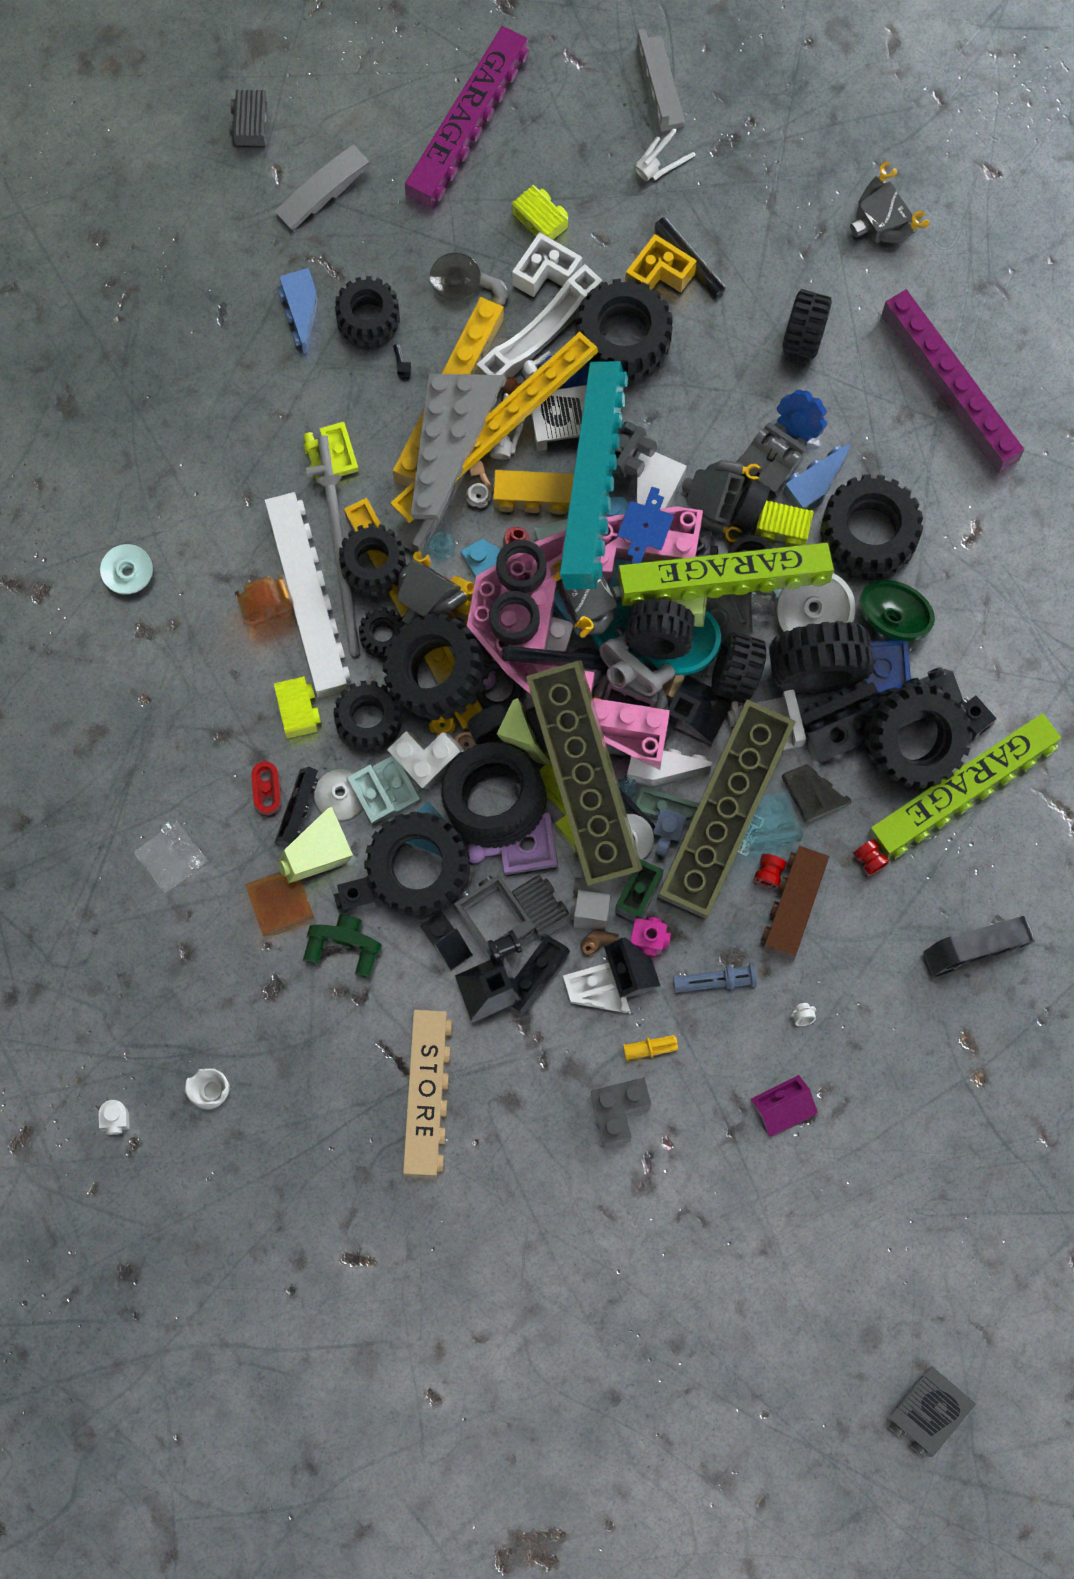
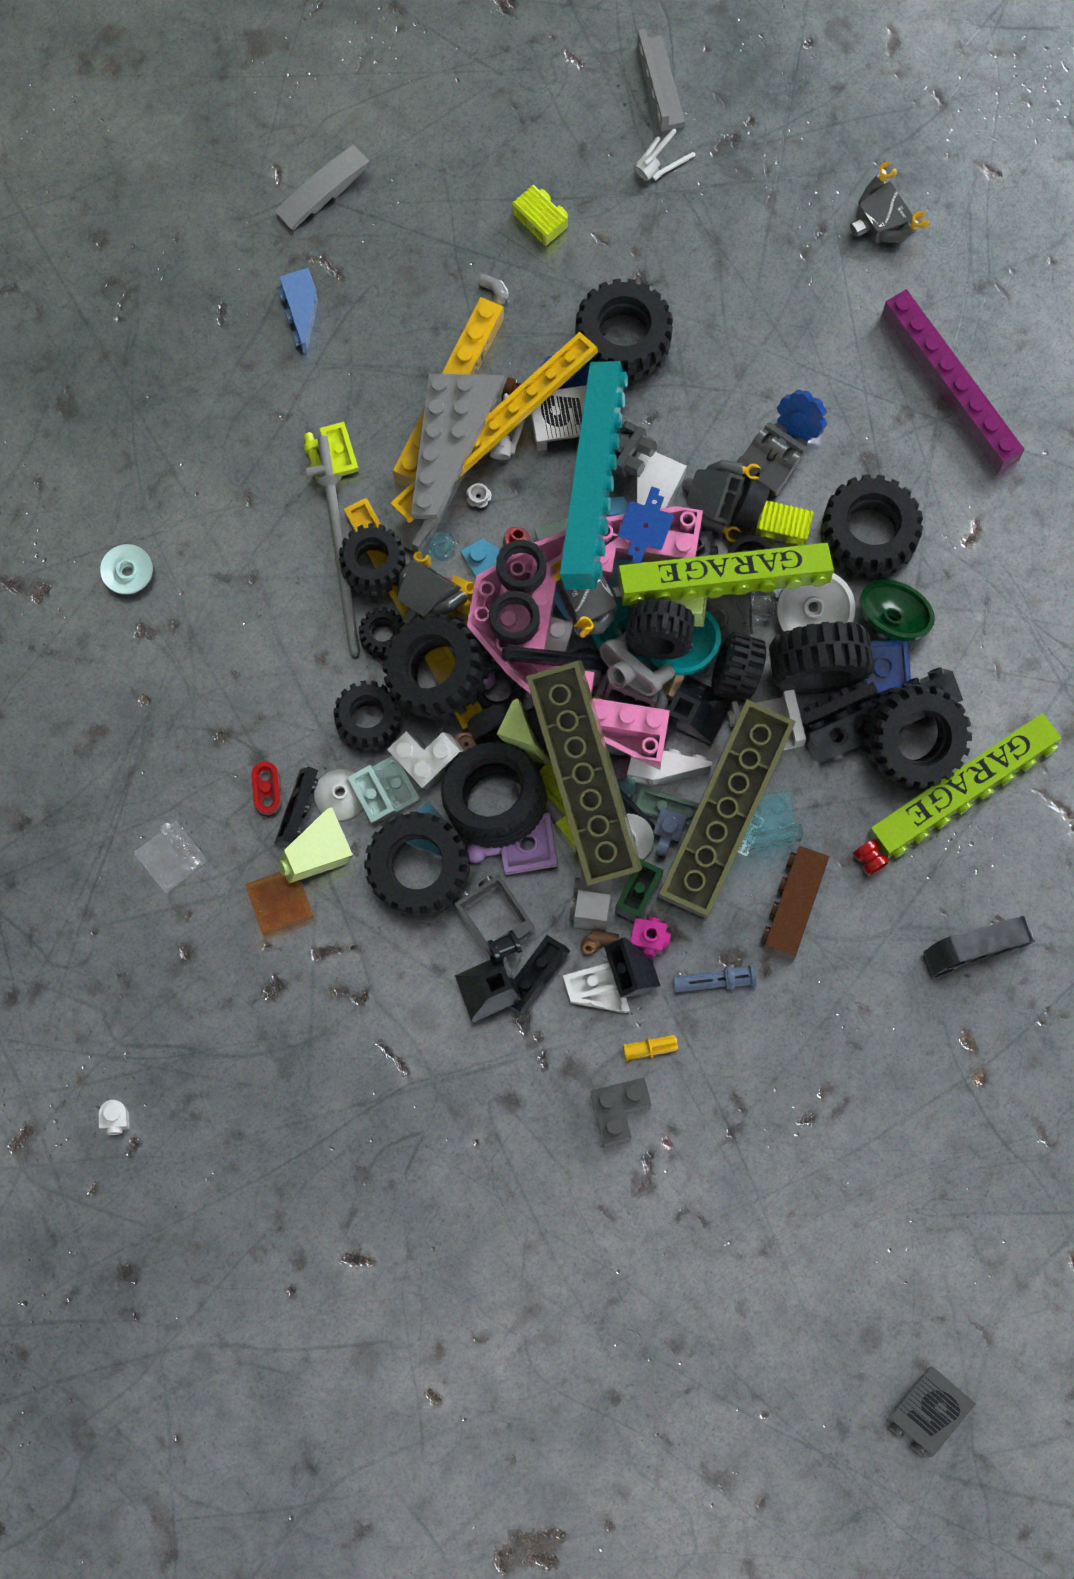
(207, 1088): white hair -> none
(249, 118): dark grey brick -> none
(265, 600): clear orange brick -> none
(296, 707): neon yellow brick -> none
(305, 588): white brick -> none
(346, 934): dark green connector -> none
(354, 896): black brick -> none
(363, 293): black tyre -> none
(403, 368): black hand -> none
(425, 1094): tan brick -> none
(446, 941): black slope -> none
(448, 728): yellow plate -> none
(455, 266): clear smoke dish -> none
(466, 117): magenta brick -> none
(478, 469): light nougat hand -> none
(531, 366): white hand -> none
(532, 491): yellow brick -> none
(541, 906): dark grey brick -> none
(543, 261): white brick -> none
(559, 313): white arch -> none
(662, 262): yellow brick -> none
(702, 271): black axle -> none
(770, 871): red wheel -> none
(785, 1105): magenta panel -> none
(803, 1014): white plate -> none
(807, 324): black tyre -> none
(812, 793): clear smoke wing -> none
(813, 485): medium blue slope -> none
(979, 715): black brick -> none

